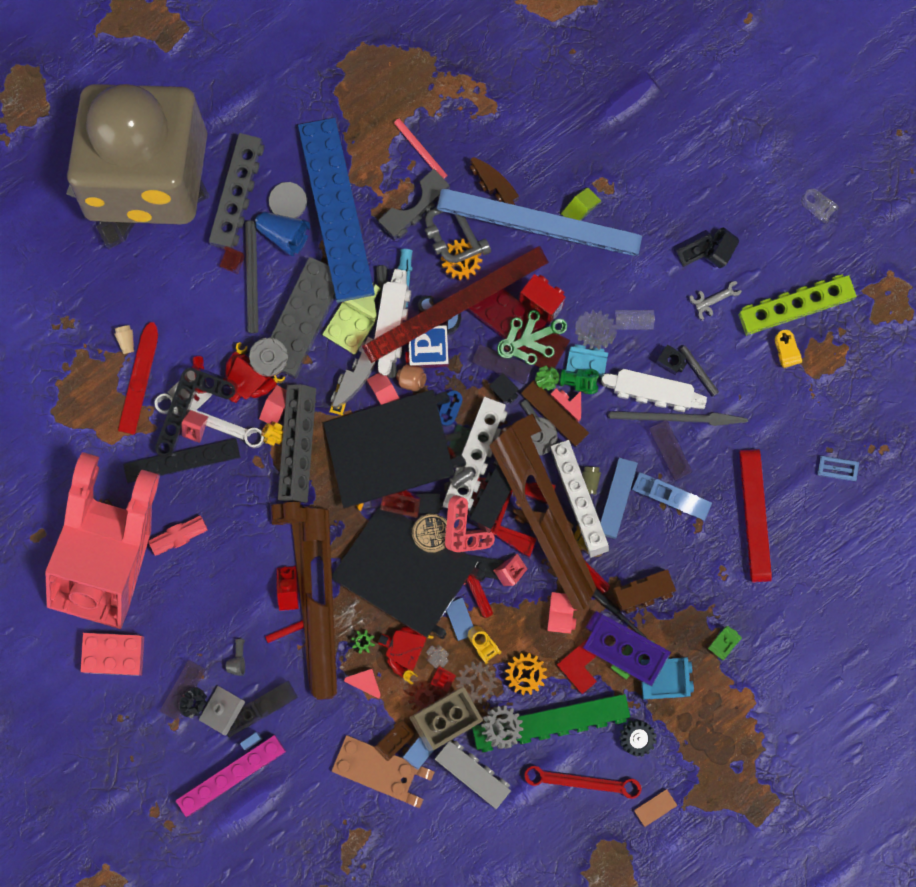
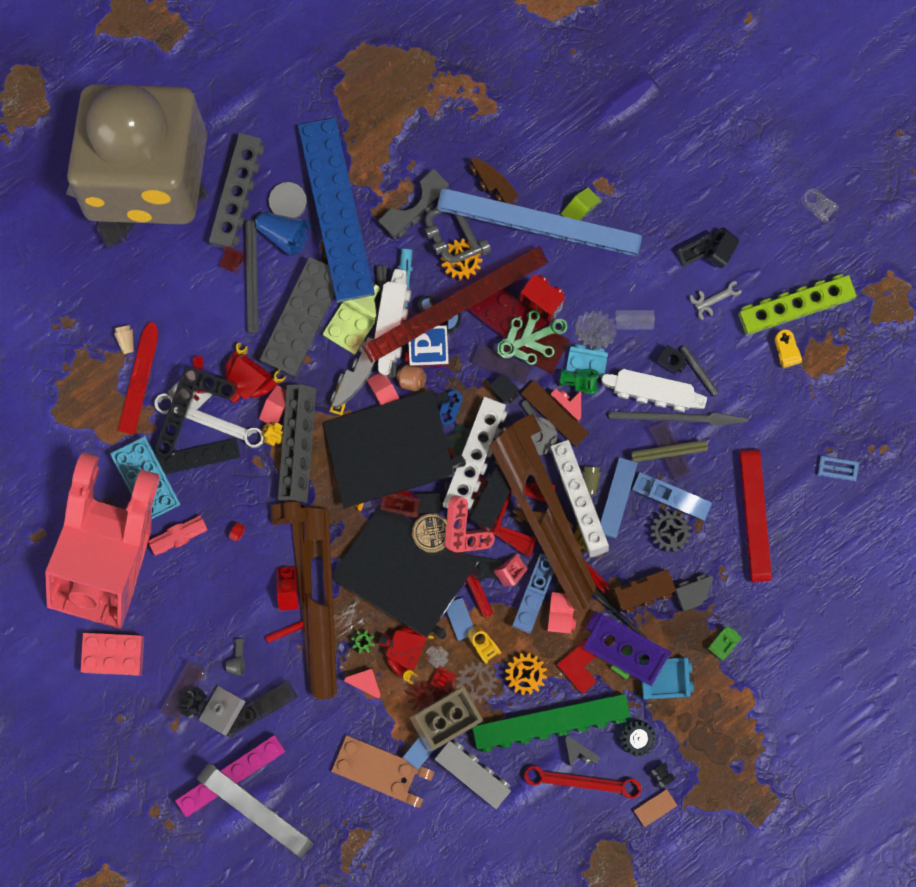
(139, 457): none -> medium azure tile
(194, 426): coral slope -> none
(237, 532): none -> red tile
(251, 741): medium blue tile -> none
(255, 810): none -> beam
(268, 357): light grey tile -> none
(394, 740): reddish brown plate -> none
(419, 147): coral bar -> none
(462, 477): dark grey pin -> none
(502, 727): light grey gear -> none
(534, 595): none -> medium blue slope
(547, 377): bright green gear -> none
(575, 748): none -> dark grey slope
(658, 534): none -> dark grey gear
(662, 775): none -> black wheel
(668, 451): none -> olive axle
(693, 594): none -> dark grey slope

